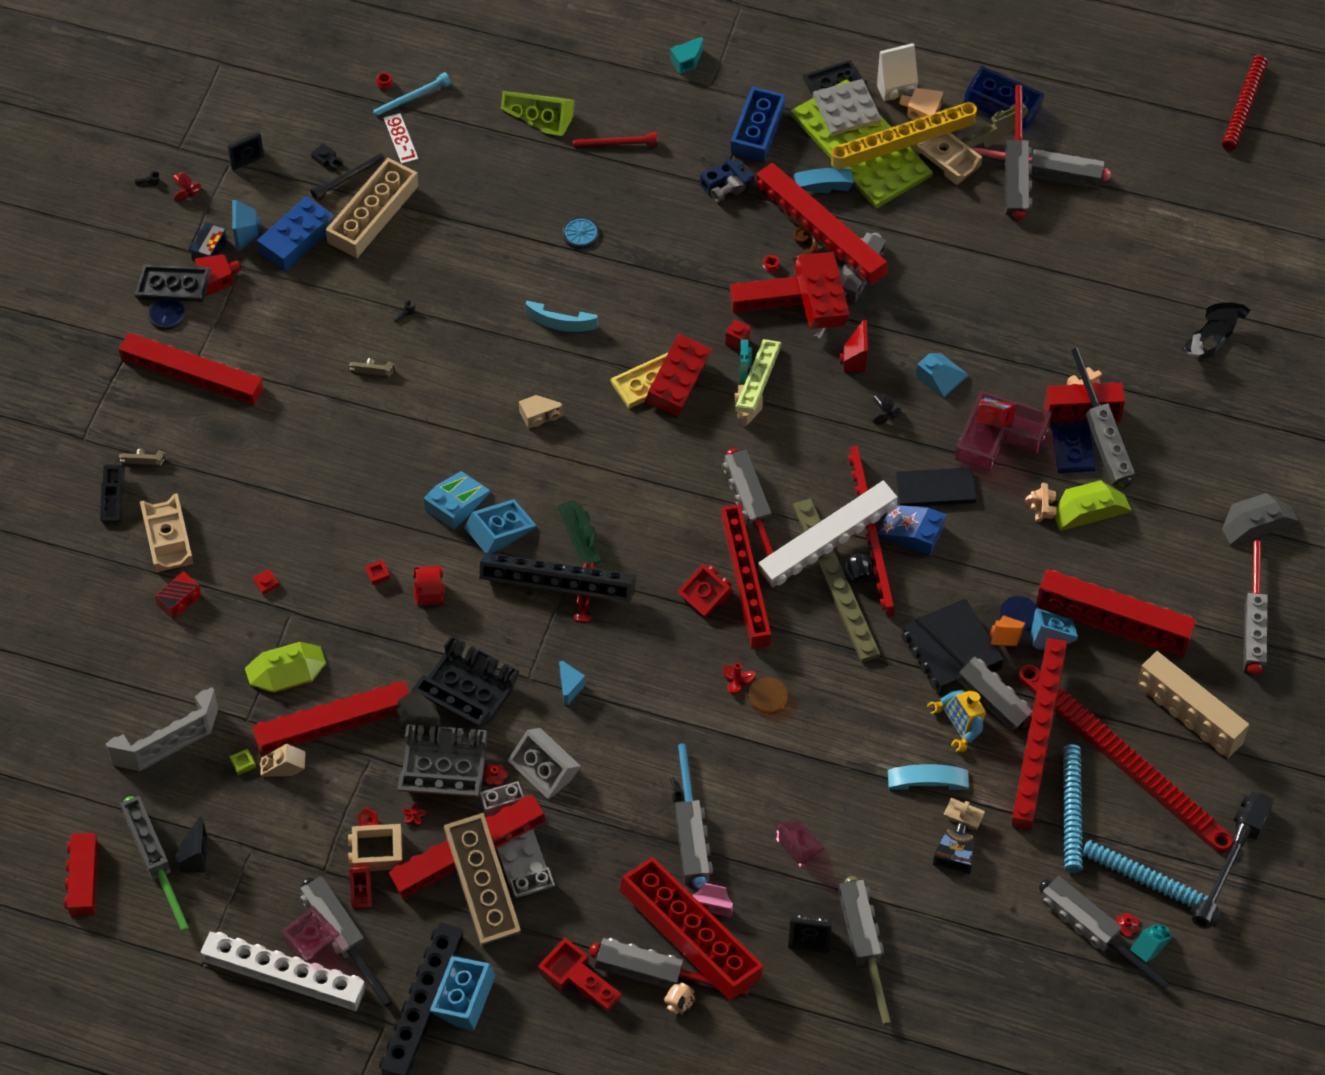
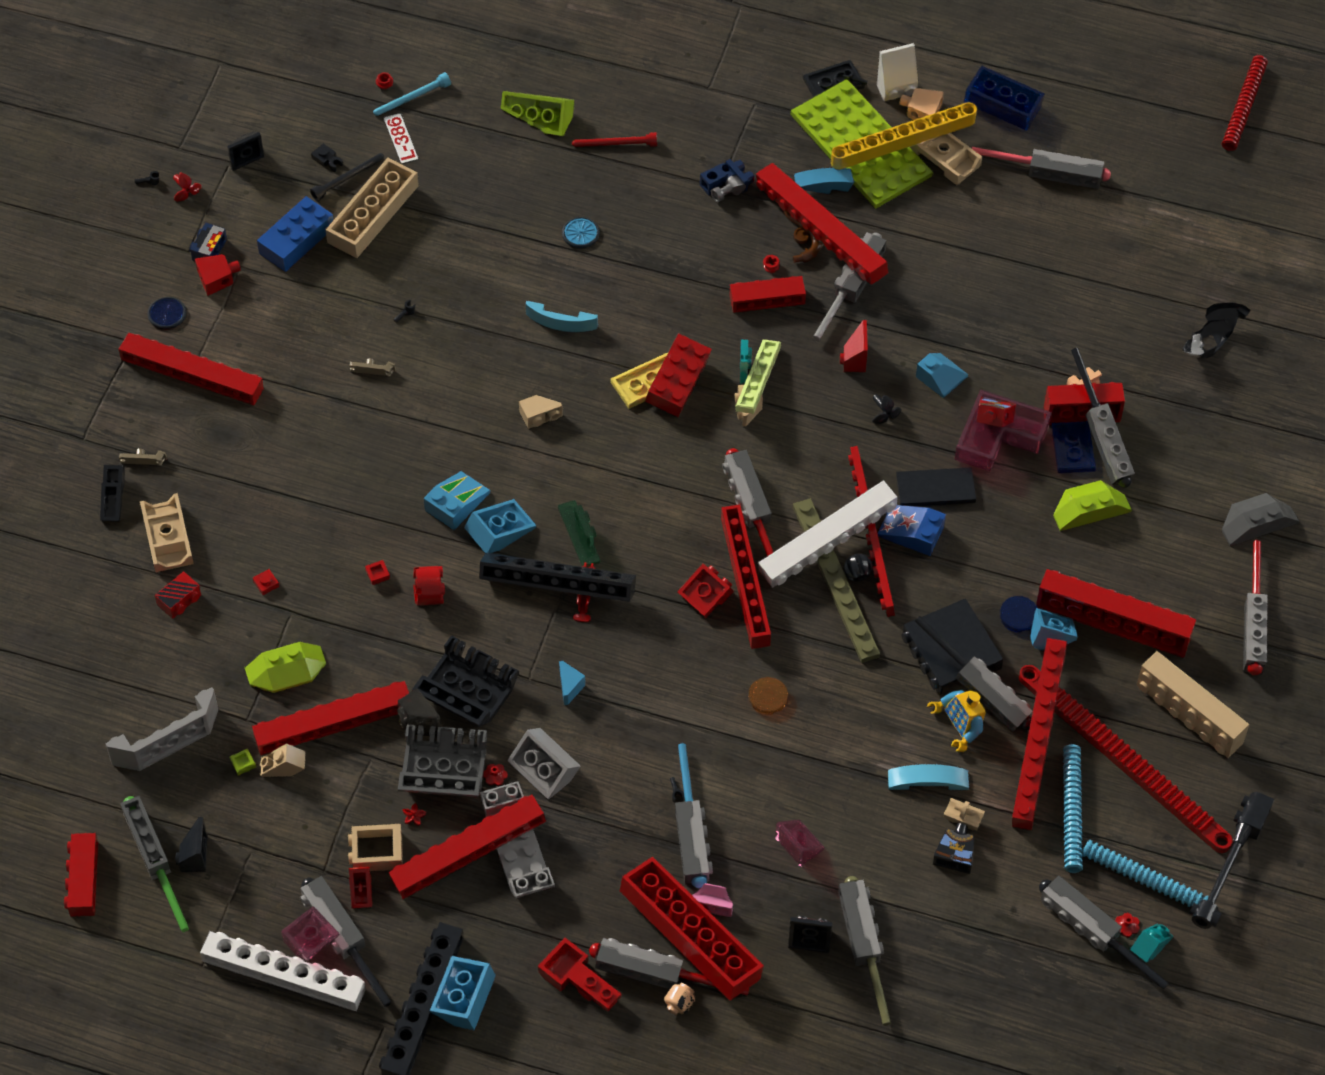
(173, 283): black tile -> none
(244, 224): dark azure slope -> none
(367, 817): red plant -> none
(482, 879): tan brick -> none
(686, 55): teal slope -> none
(734, 674): red plant -> none
(735, 333): red brick -> none
(758, 124): blue brick -> none
(821, 290): red brick -> none
(846, 107): light grey plate -> none
(989, 134): olive slope -> none
(1007, 631): orange slope -> none
(1017, 166): piece -> none
(1039, 502): light nougat hips -> none

